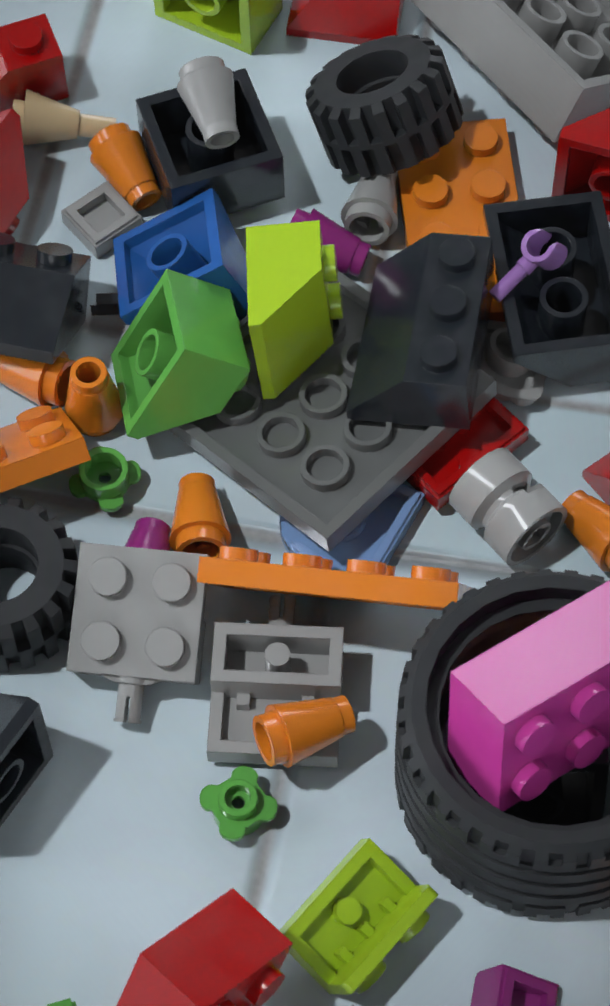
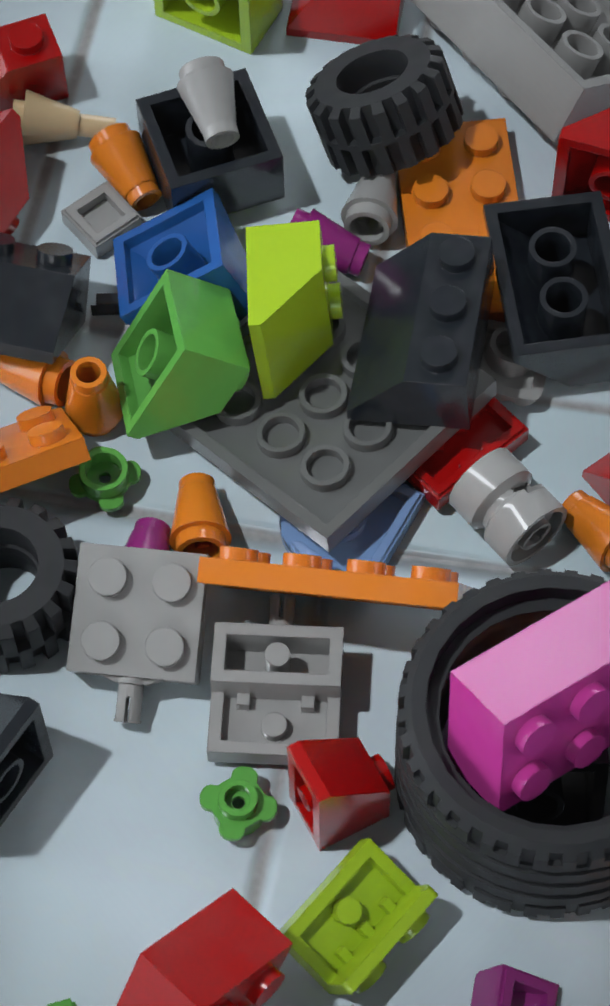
(301, 728): orange cone -> none
(337, 787): none -> red slope
(531, 259): medium lavender hand -> none

